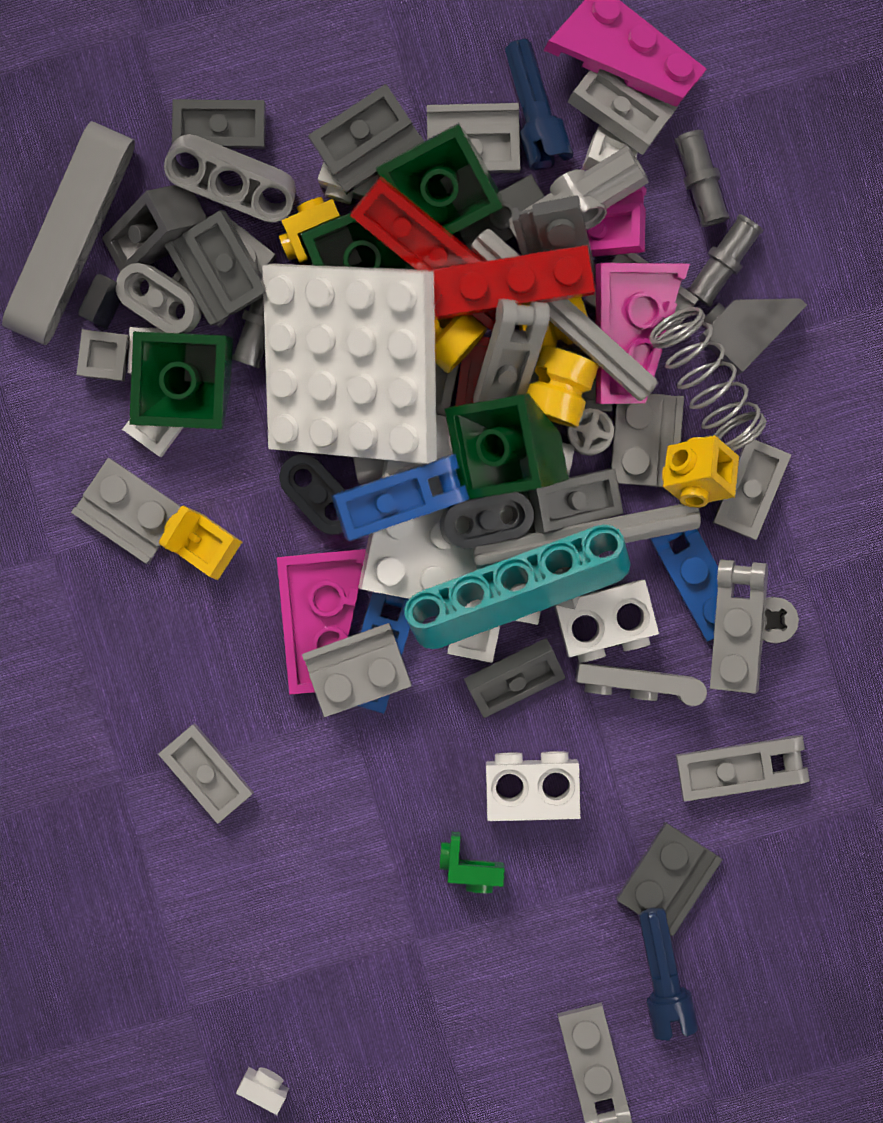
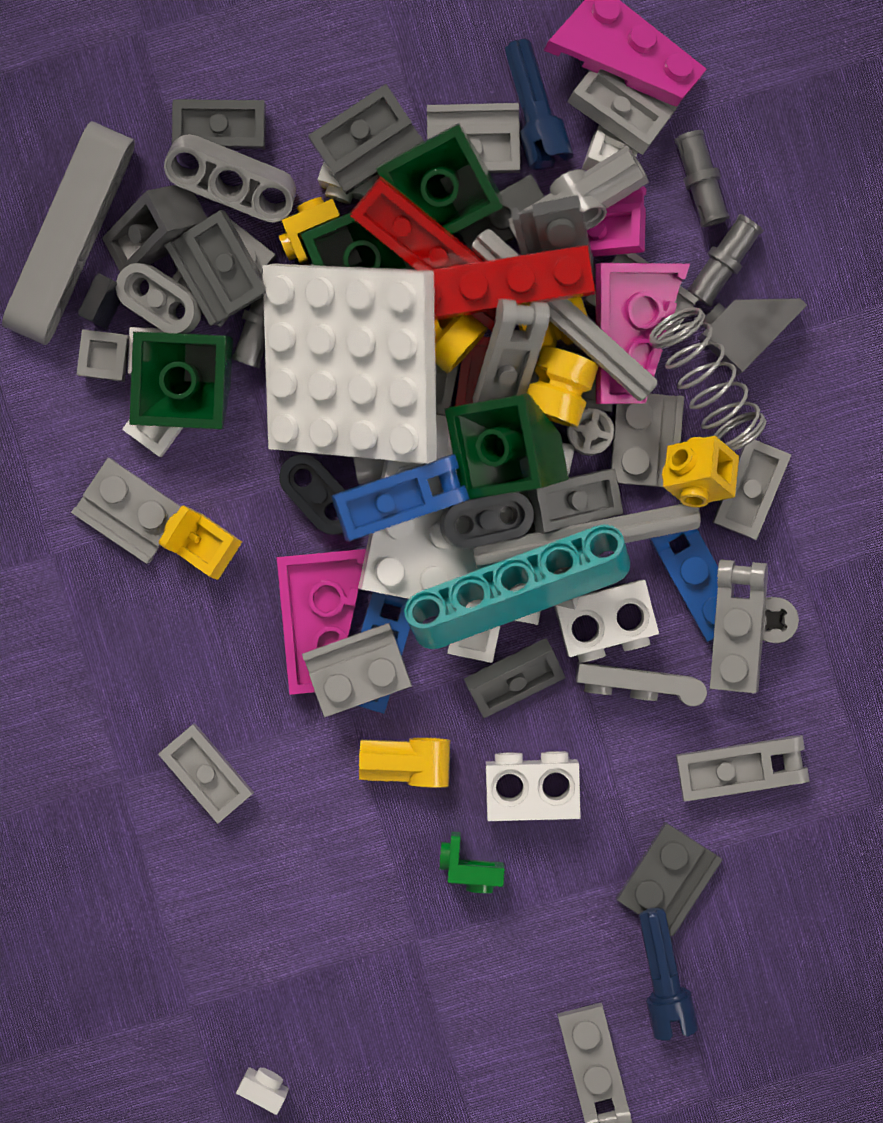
(416, 761): none -> yellow piece

